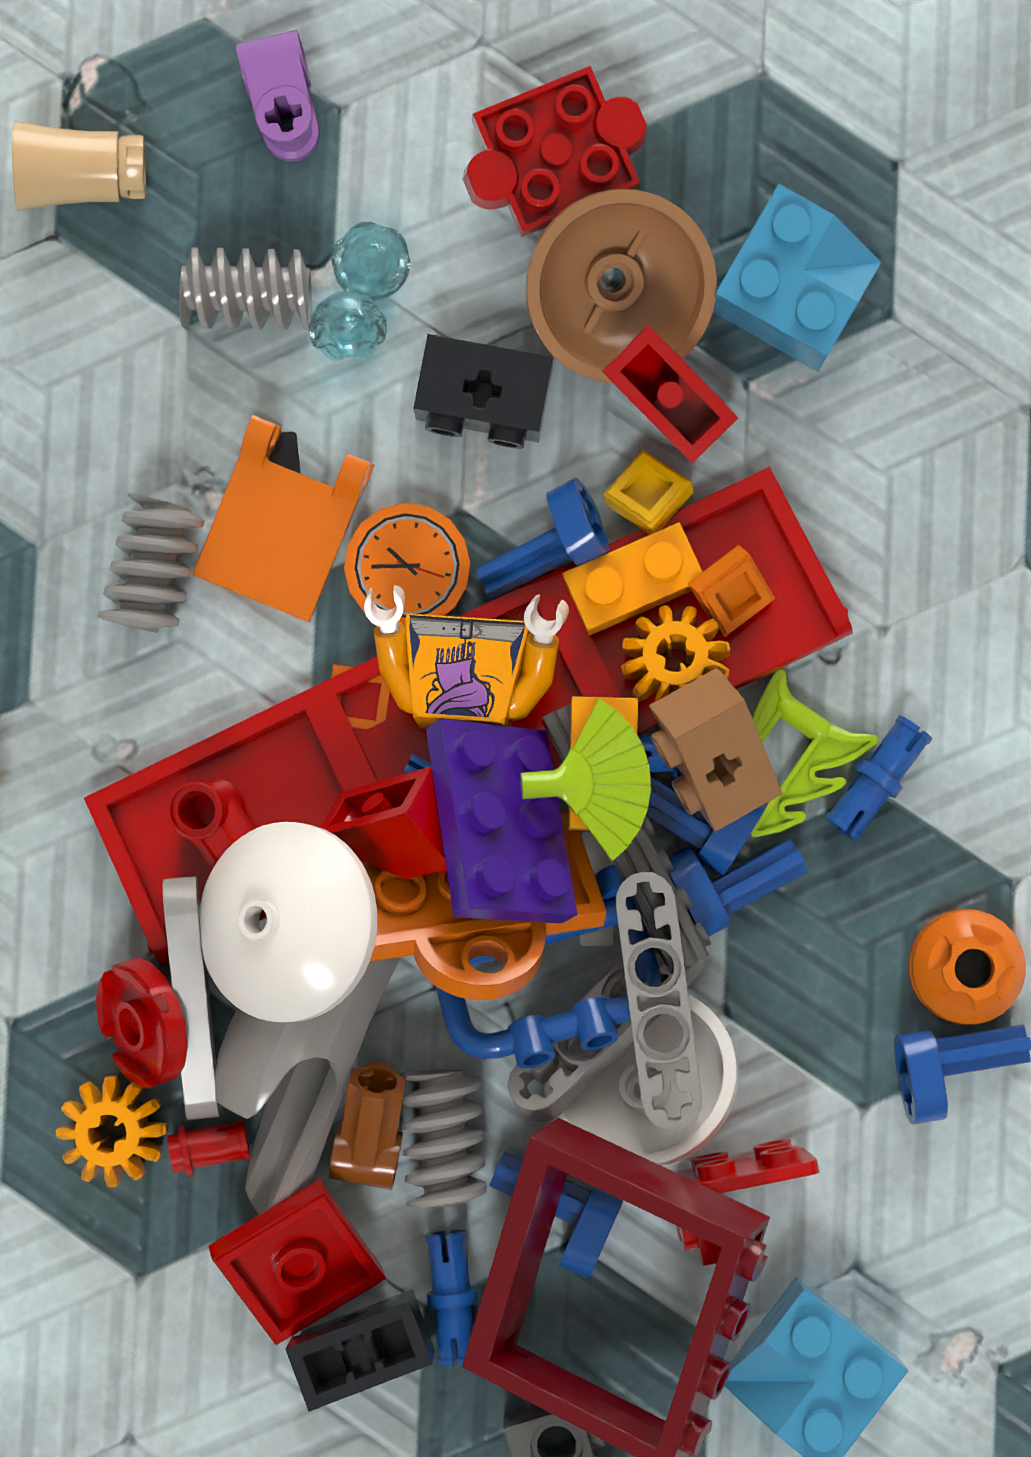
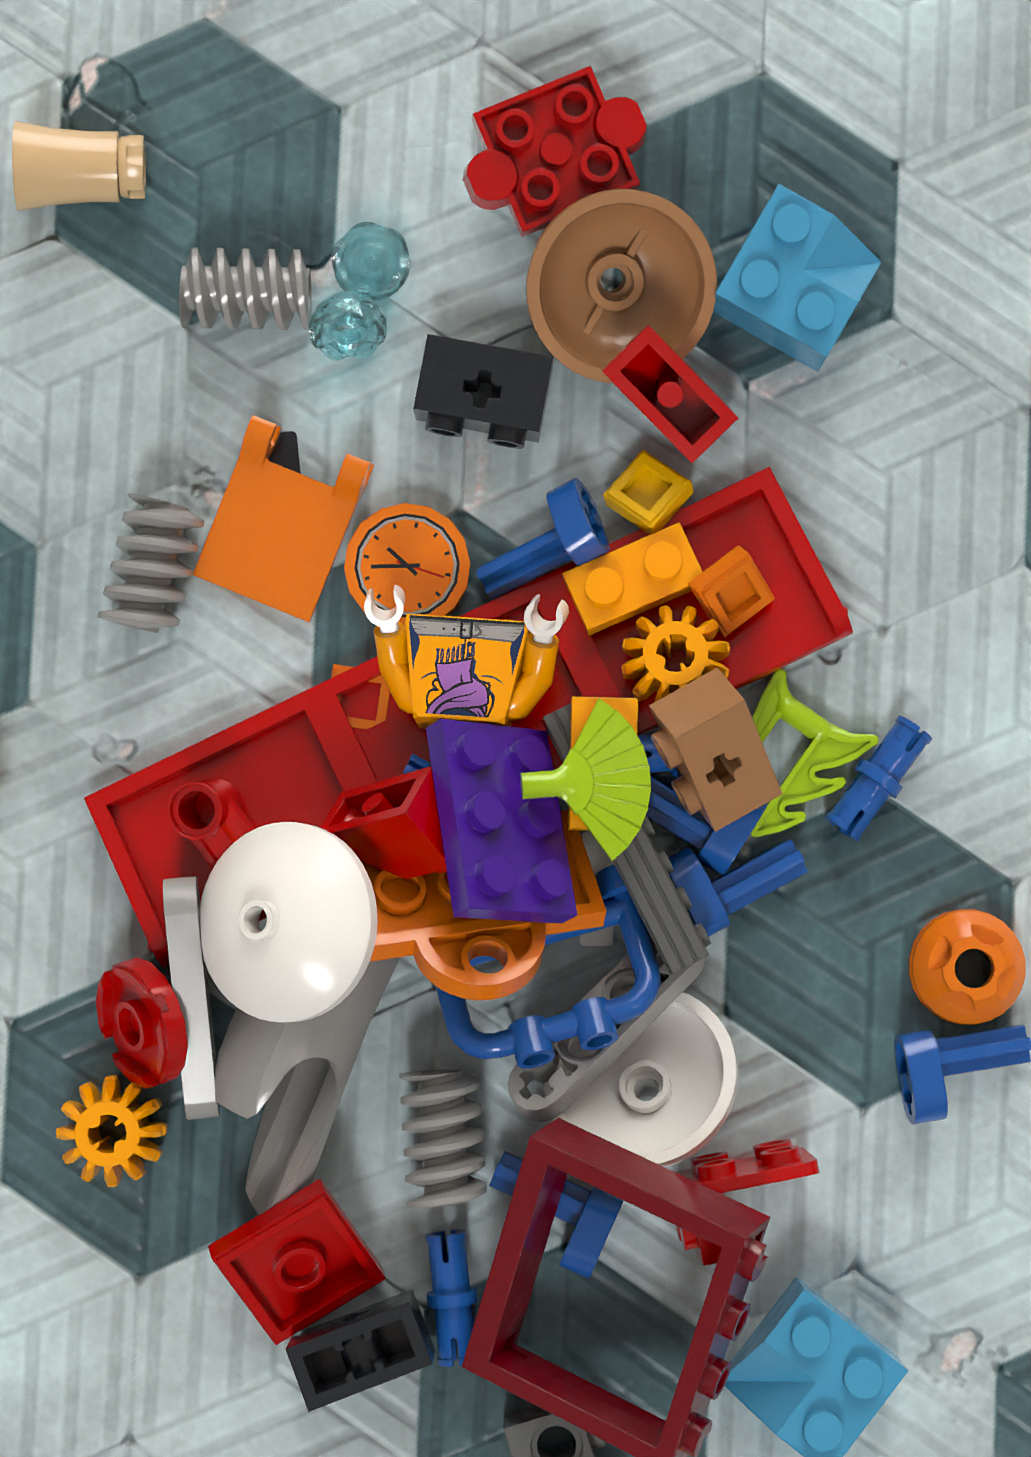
(208, 1146): red pin -> none
(279, 88): medium lavender piece -> none
(368, 1138): dark orange piece -> none
(650, 1001): light grey beam -> none

